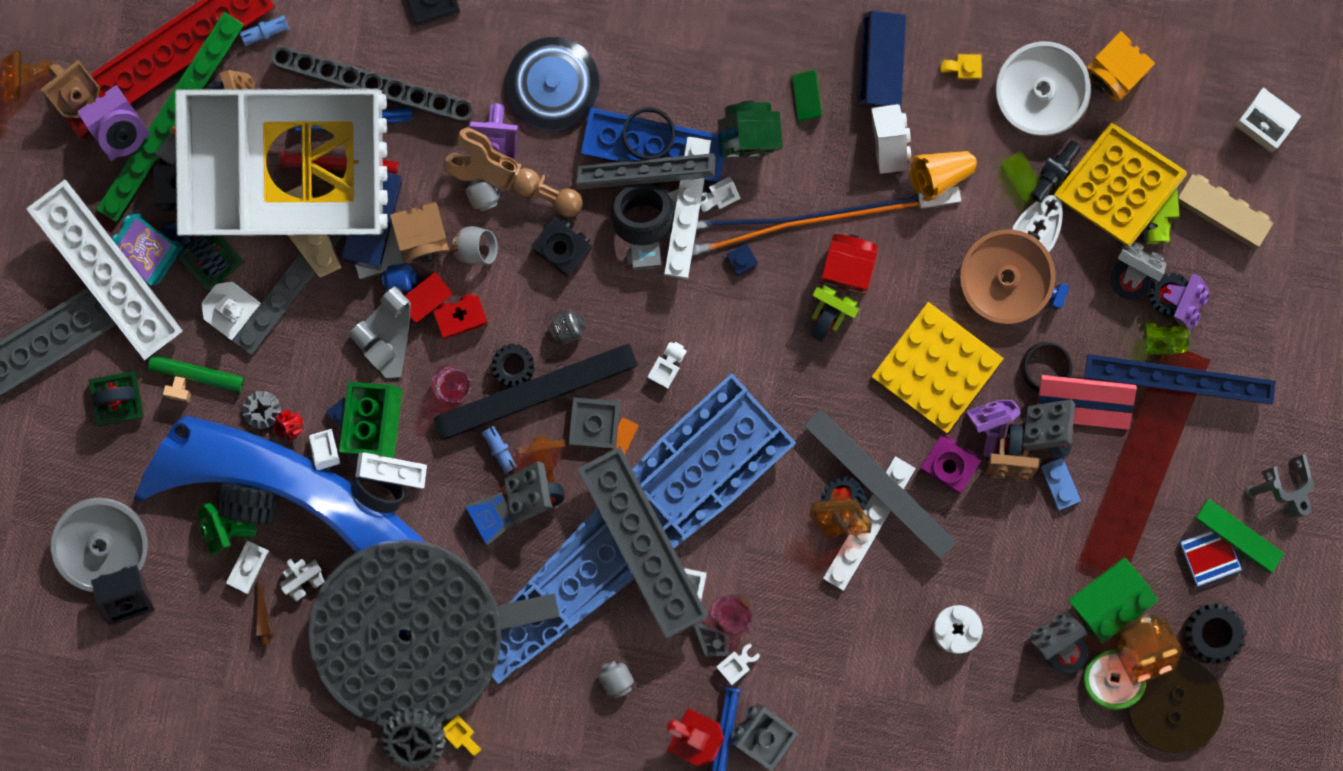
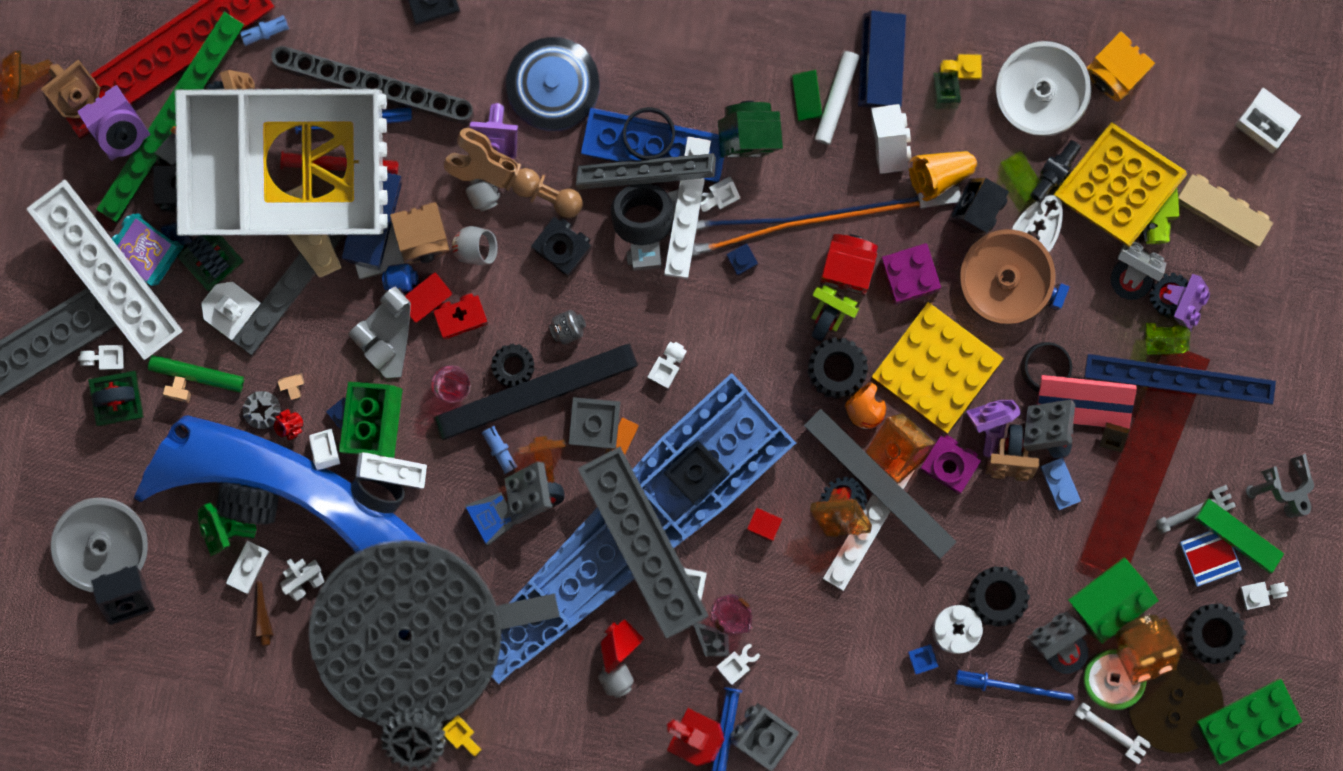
(109, 357): none -> white plate
(292, 383): none -> light nougat tile
(618, 644): none -> red slope
(696, 473): none -> black tile
(764, 524): none -> red panel
(836, 97): none -> white piece
(849, 351): none -> black tyre
(864, 409): none -> orange helmet
(900, 447): none -> clear orange slope
(910, 274): none -> magenta brick
(923, 659): none -> blue plate
(946, 90): none -> clear green slope
(979, 205): none -> black brick
(981, 681): none -> blue piece
(1019, 596): none -> black tyre
(1084, 712): none -> white hinge
(1114, 437): none -> dark brown plate
(1163, 524): none -> light grey hinge
(1249, 721): none -> green plate
(1257, 594): none -> white plate

